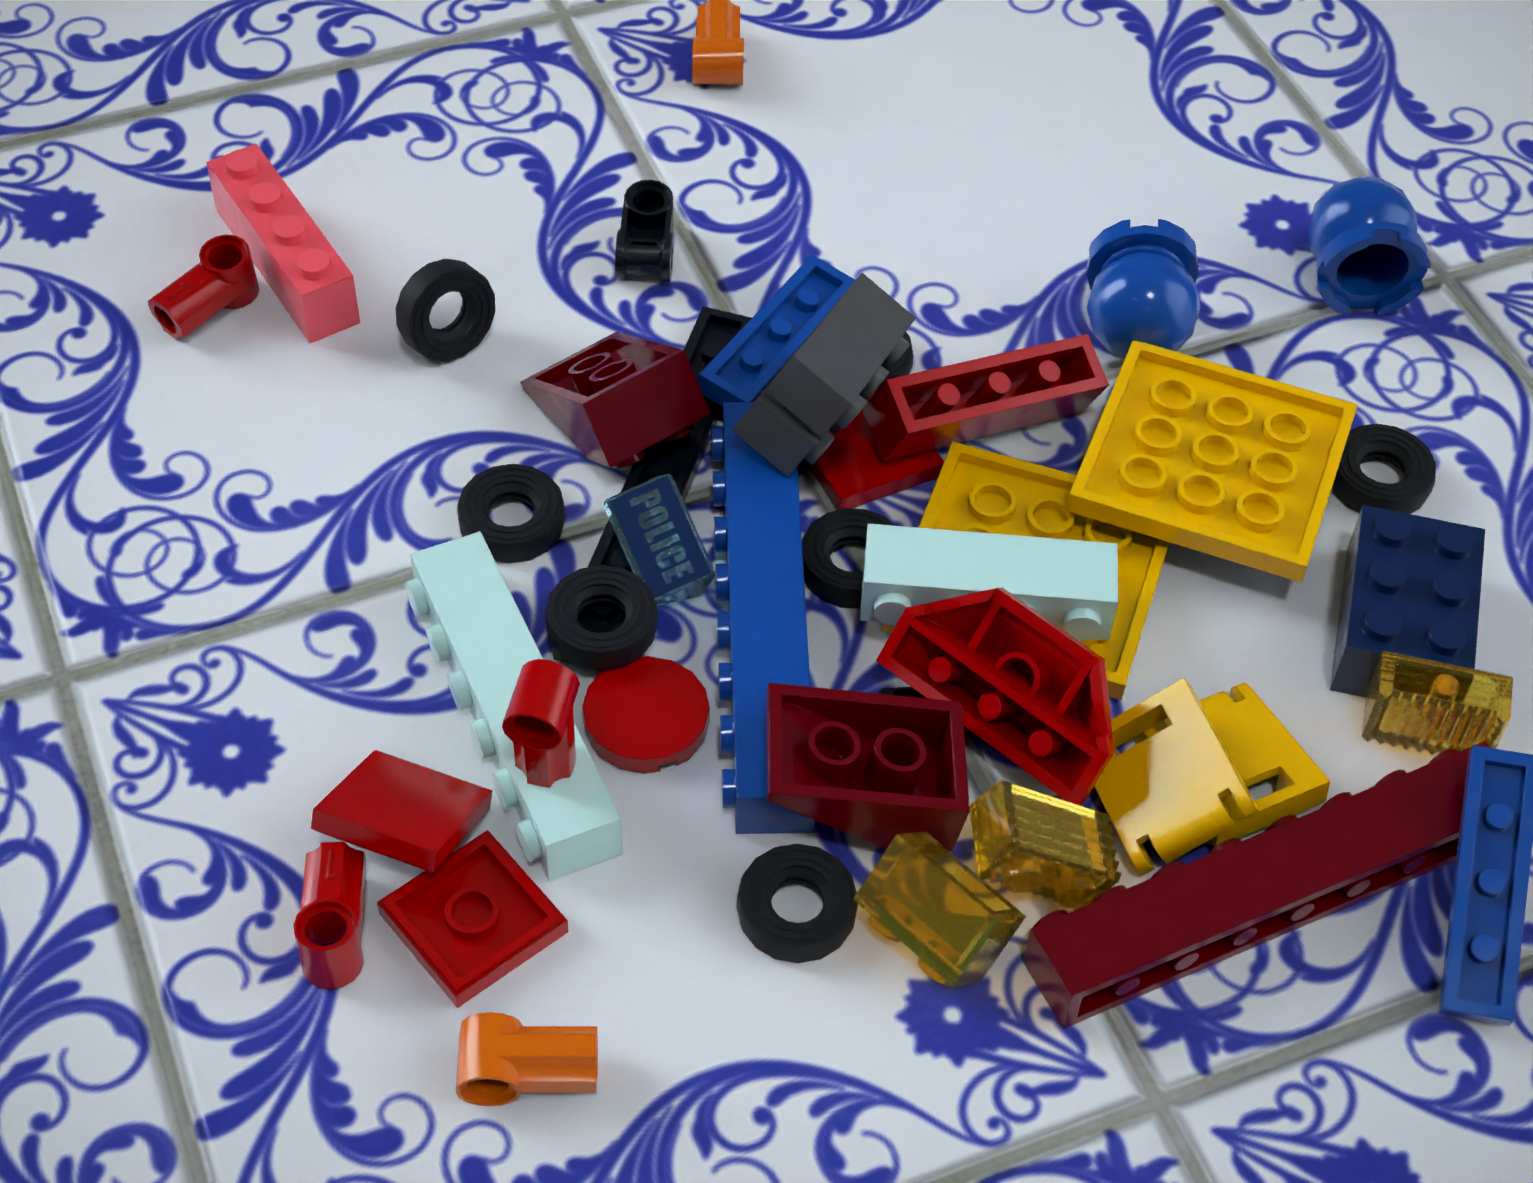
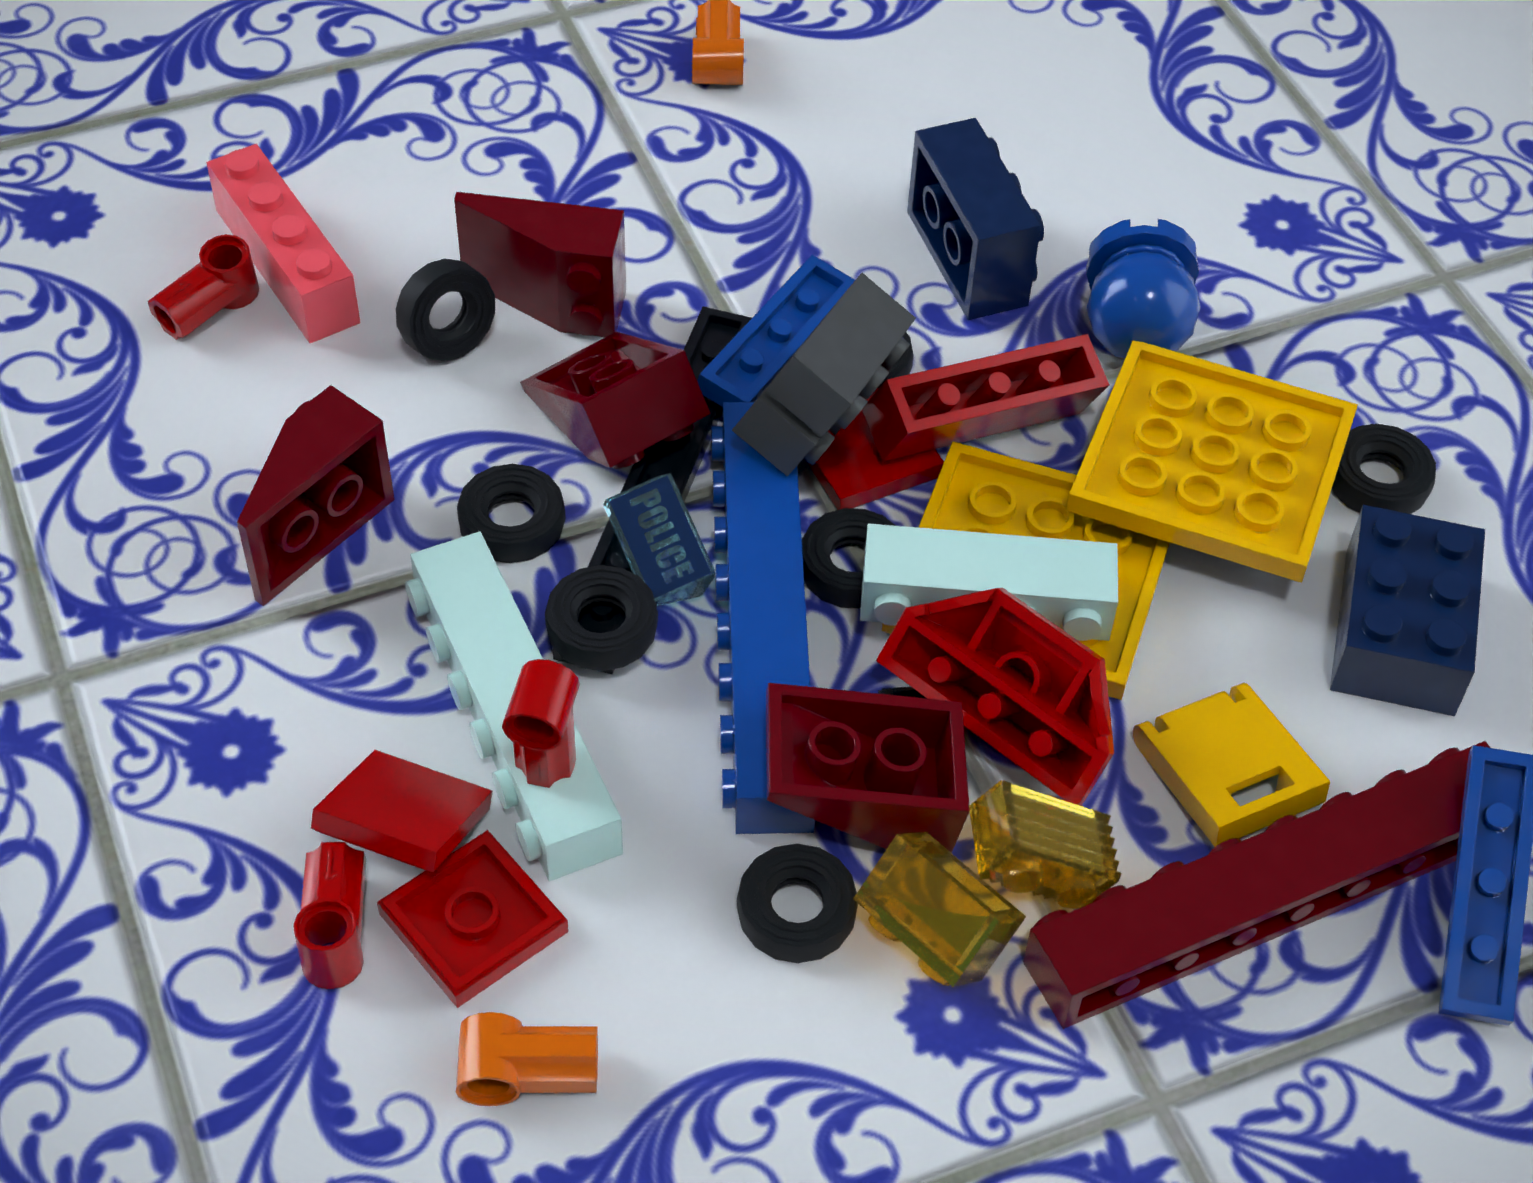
(314, 490): none -> dark red slope
(548, 258): none -> dark red slope
(646, 232): black piece -> none
(646, 714): red tile -> none
(973, 218): none -> dark blue brick
(1171, 781): yellow container -> none
(1367, 247): blue tile -> none
(1435, 704): clear yellow brick -> none

